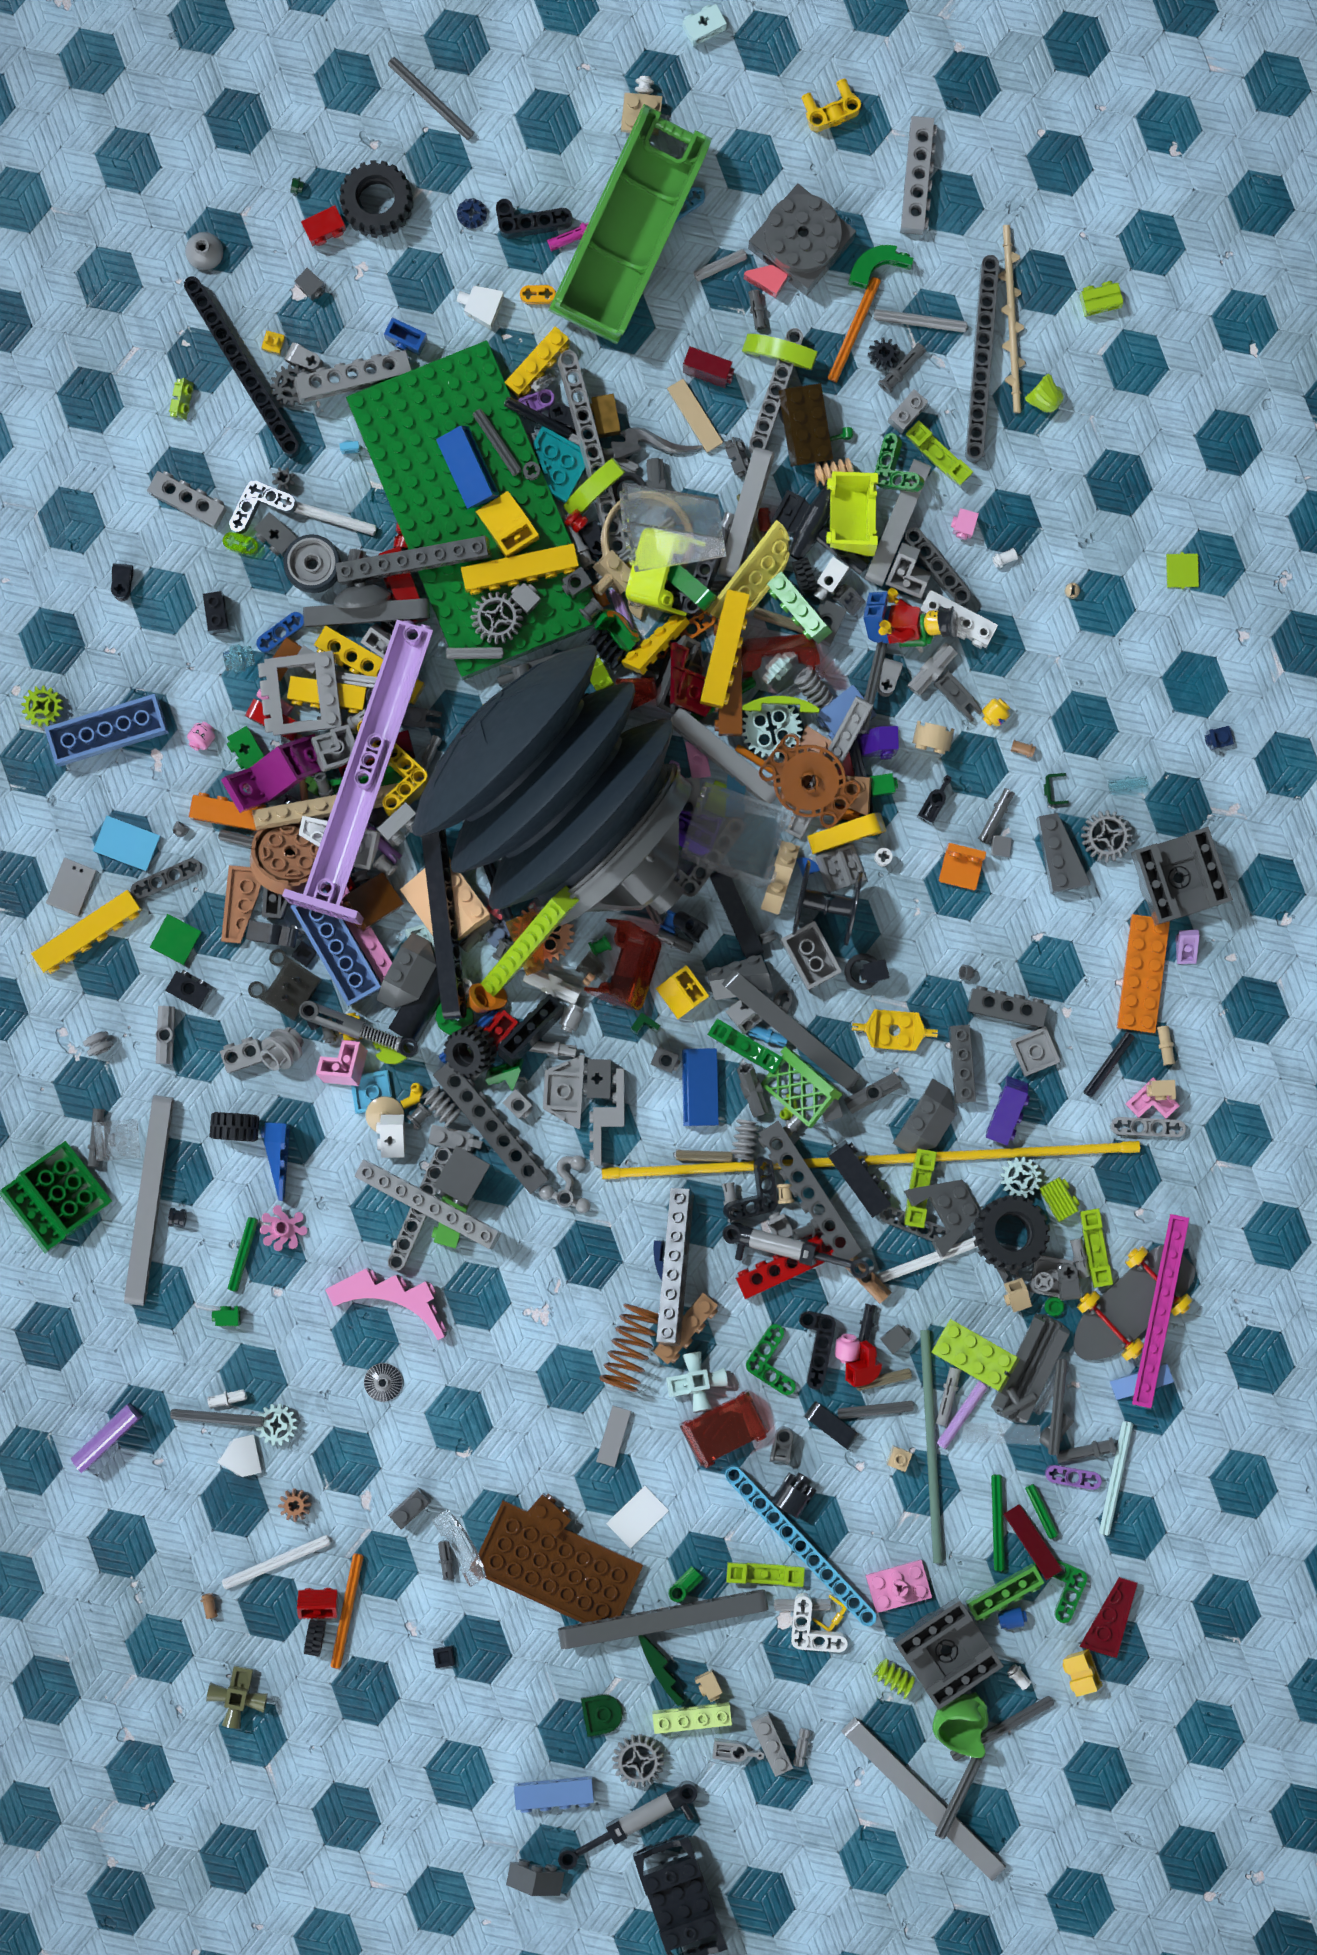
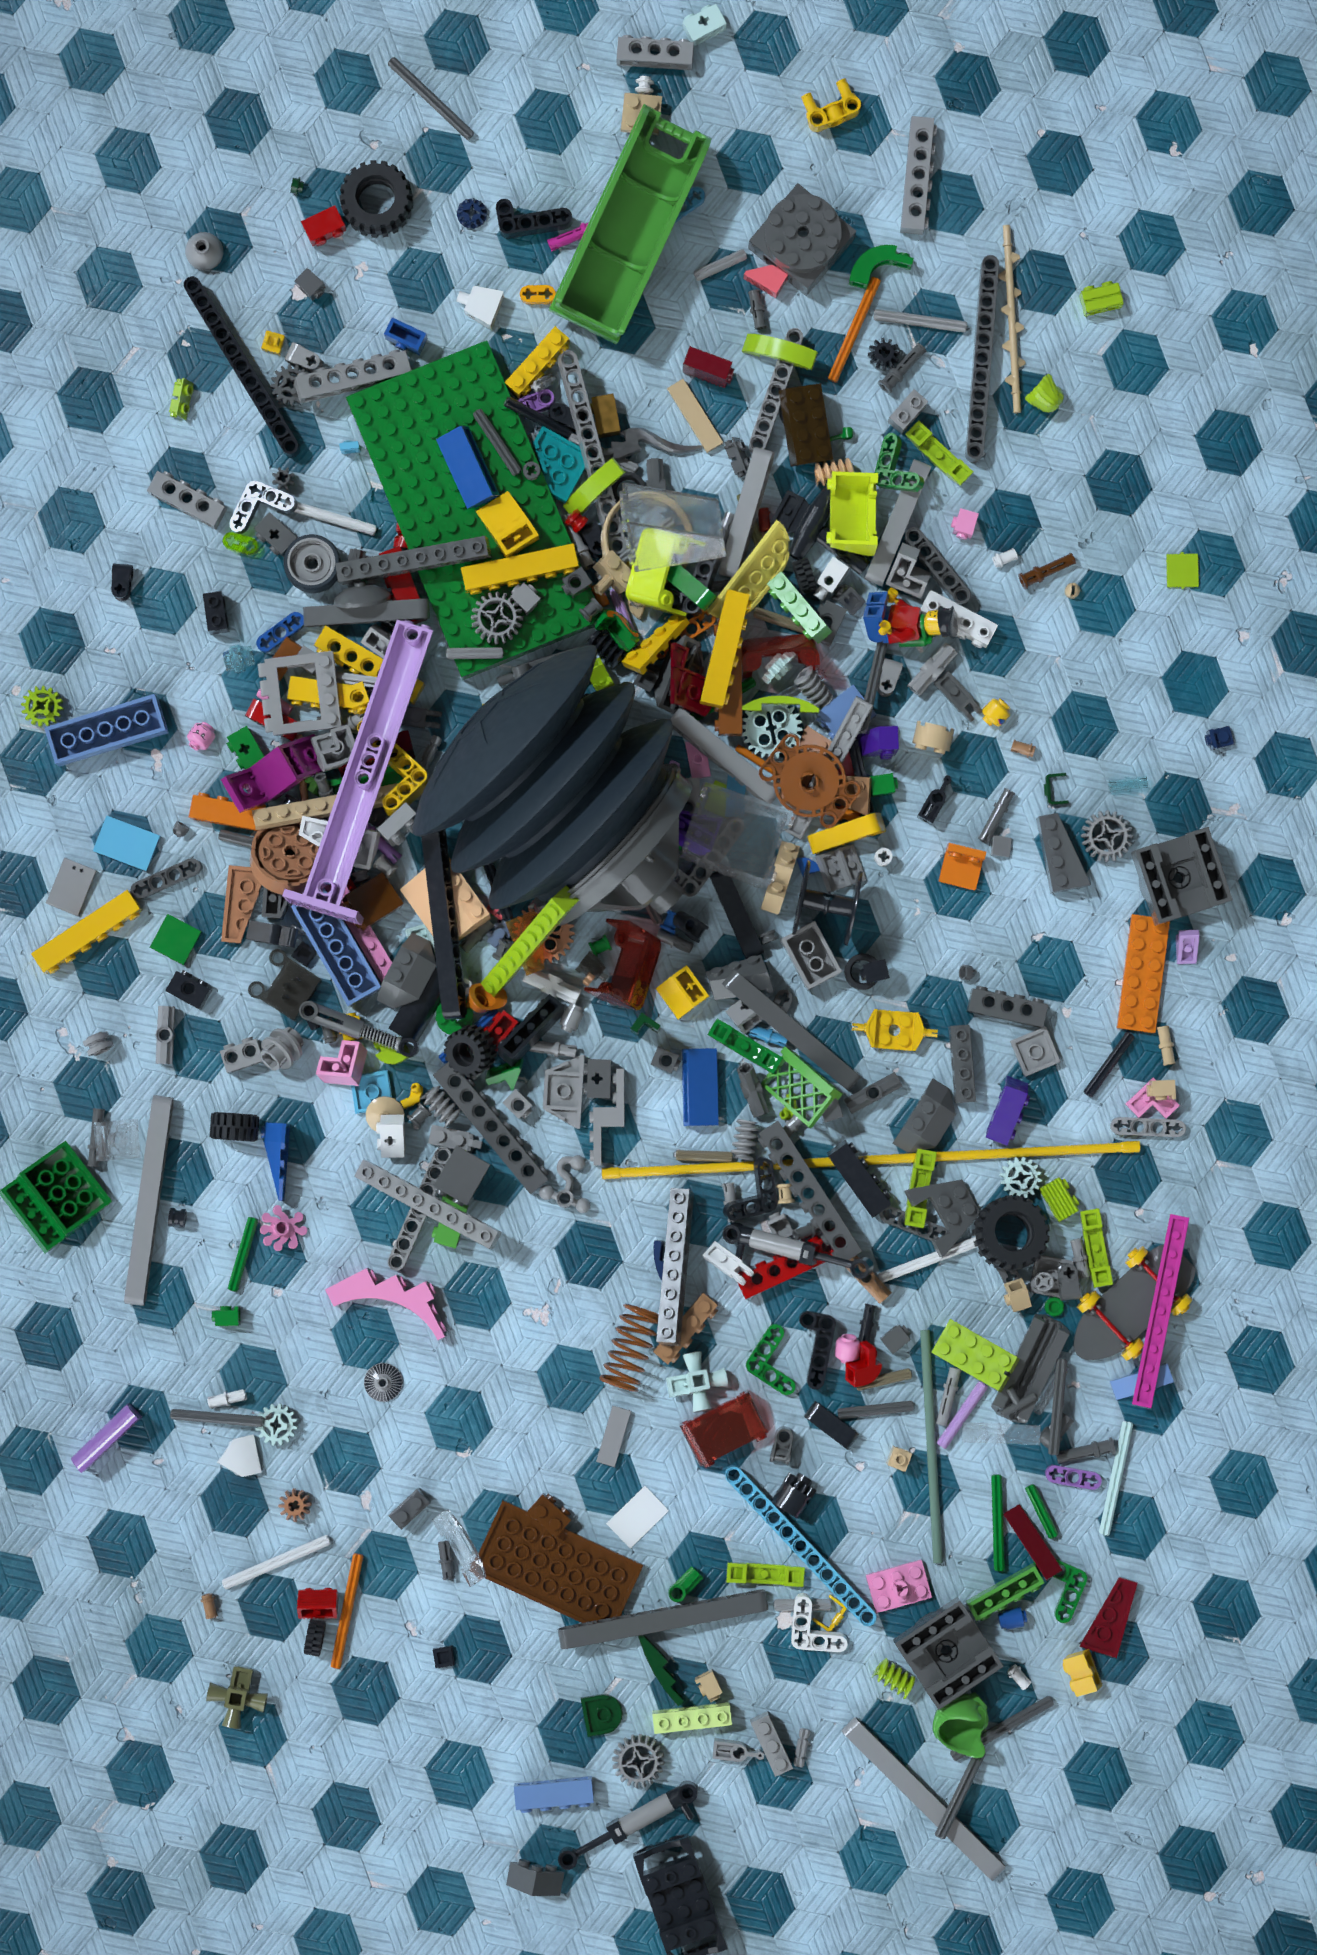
(355, 691): none -> yellow brick
(644, 690): clear red wing -> none
(663, 60): none -> light grey brick
(727, 1262): none -> white hinge
(1038, 576): none -> reddish brown pin

